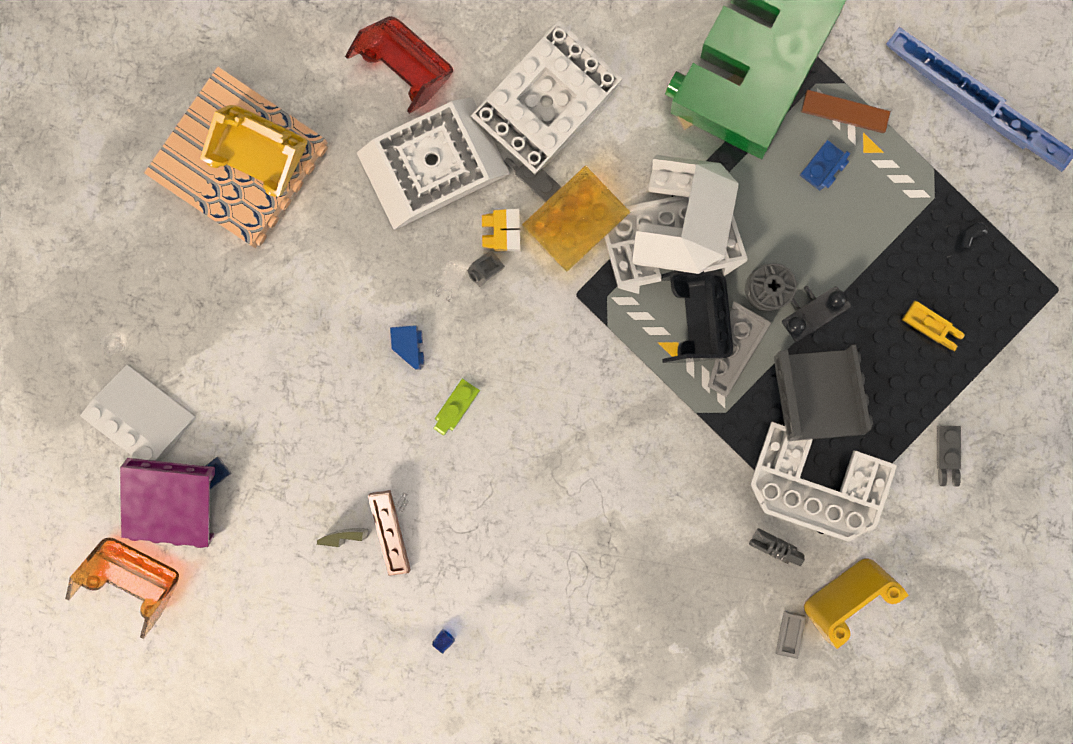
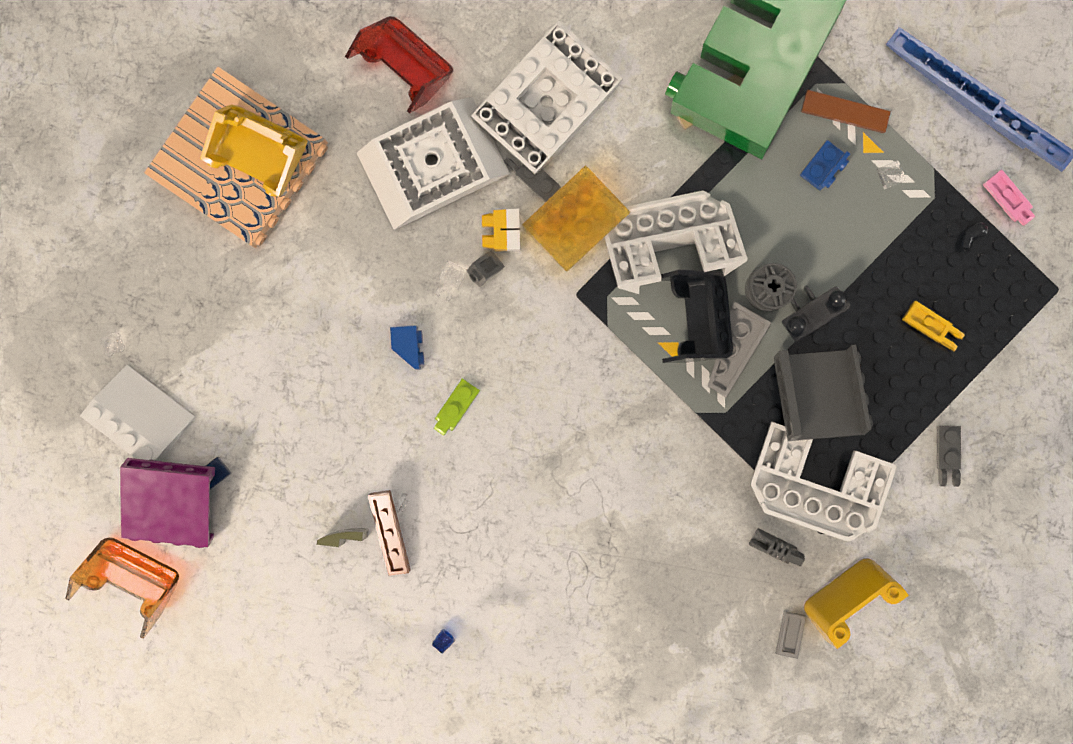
(706, 221): white slope -> none
(891, 174): none -> clear plate
(1009, 198): none -> bright pink hinge

